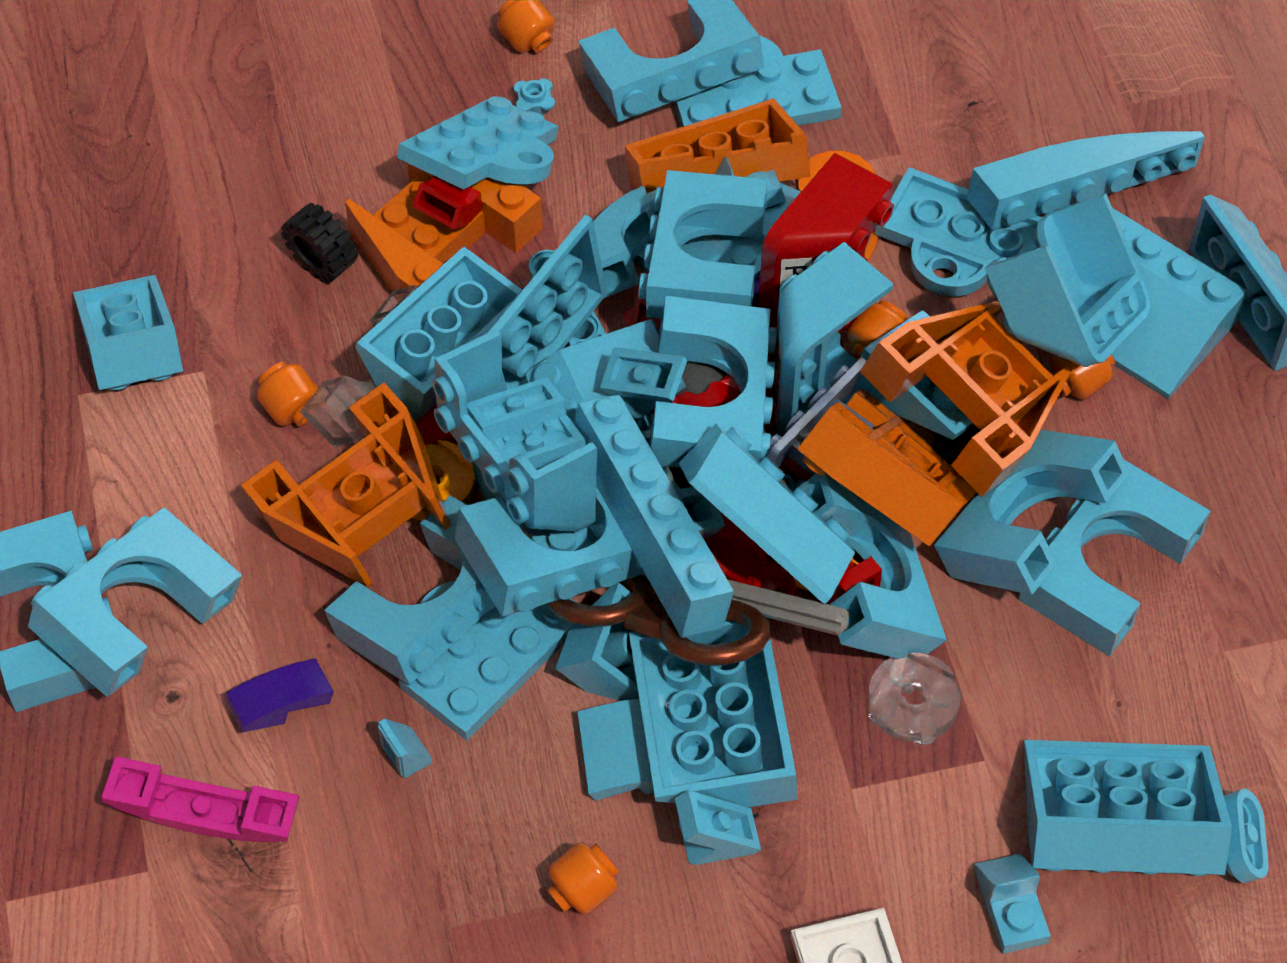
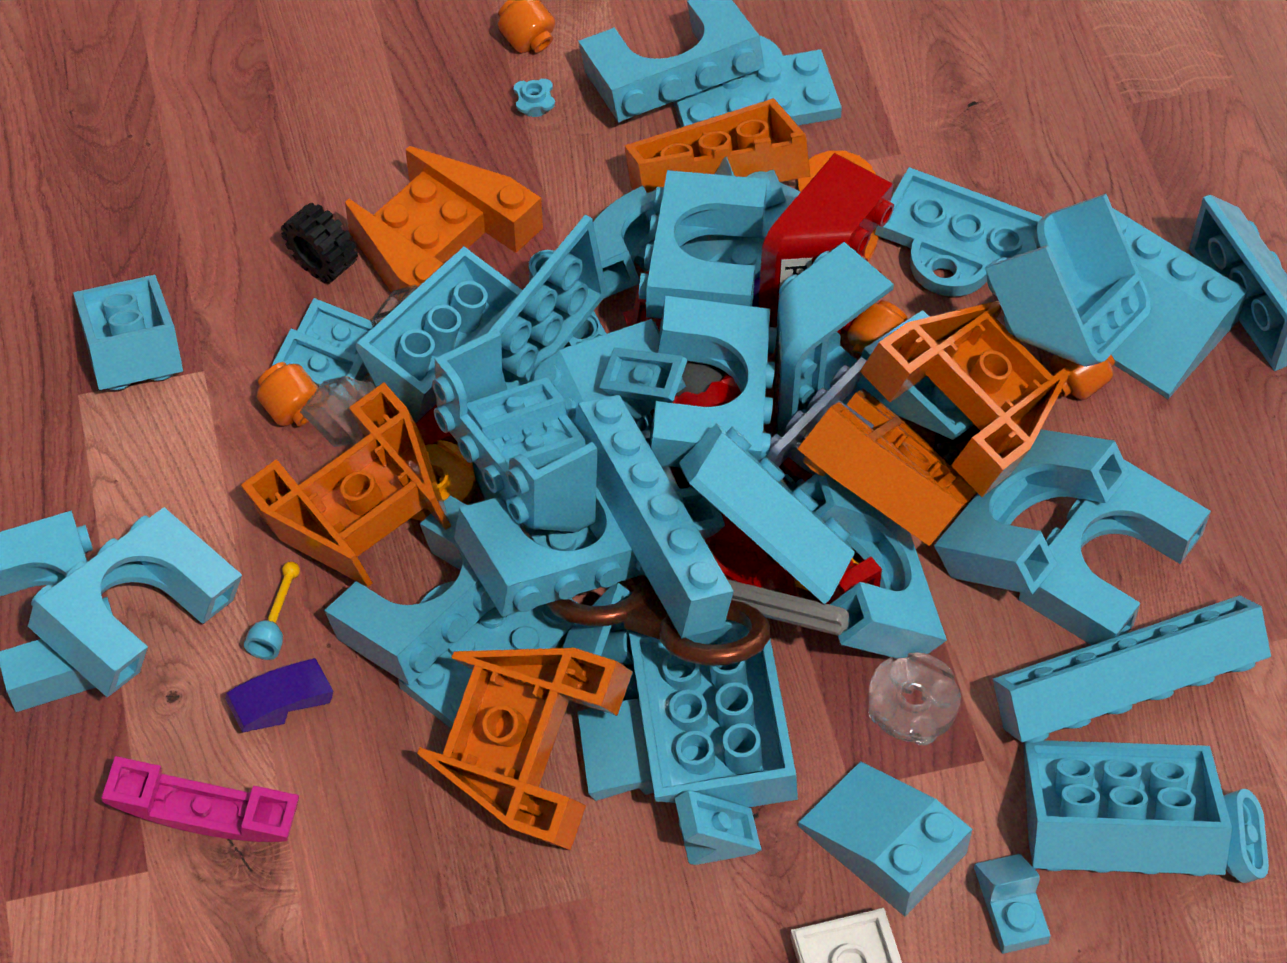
(265, 637): none -> medium azure hinge
(326, 343): none -> medium azure slope
(403, 747): medium azure slope -> none
(448, 202): red piece -> none
(485, 142): medium azure plate -> none
(511, 726): none -> orange wedge
(582, 878): orange head -> none
(888, 835): none -> medium azure slope
(1076, 172): medium azure slope -> none
(1132, 669): none -> medium azure brick

